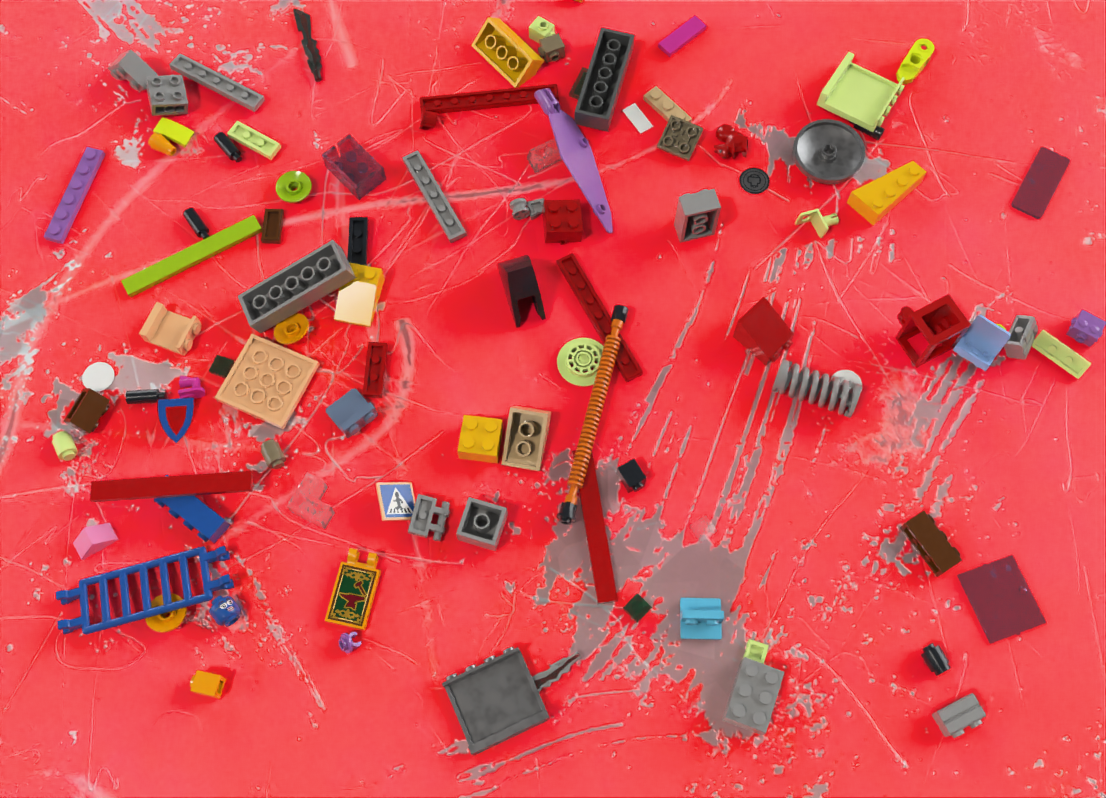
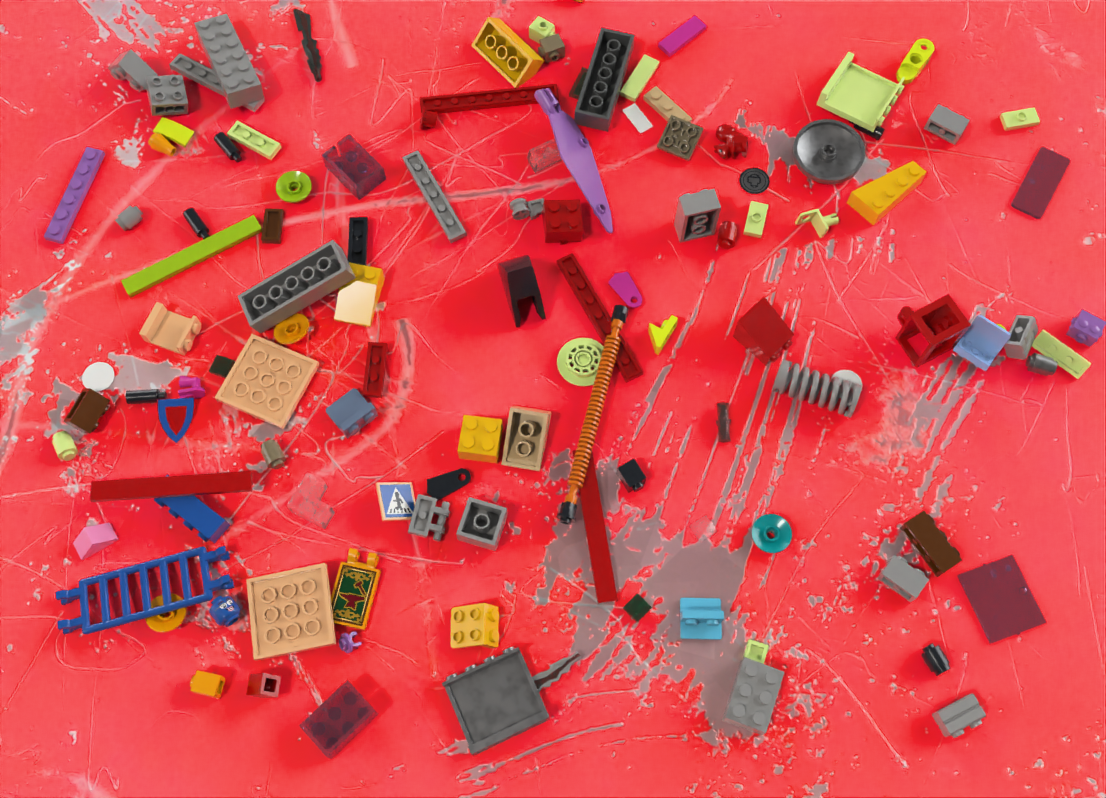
(129, 217): none -> light grey brick
(229, 61): none -> light grey brick
(263, 685): none -> red brick
(290, 611): none -> light nougat plate
(338, 720): none -> piece
(447, 483): none -> black piece
(474, 626): none -> yellow bracket
(626, 288): none -> dark pink piece
(639, 78): none -> yellowish green tile
(660, 336): none -> neon yellow slope
(723, 422): none -> clear smoke pin
(727, 235): none -> red brick
(755, 219): none -> yellowish green plate
(773, 524): none -> teal dish
(903, 578): none -> light grey brick
(946, 124): none -> light grey brick
(1019, 119): none -> yellowish green plate
(1041, 364): none -> flat silver brick

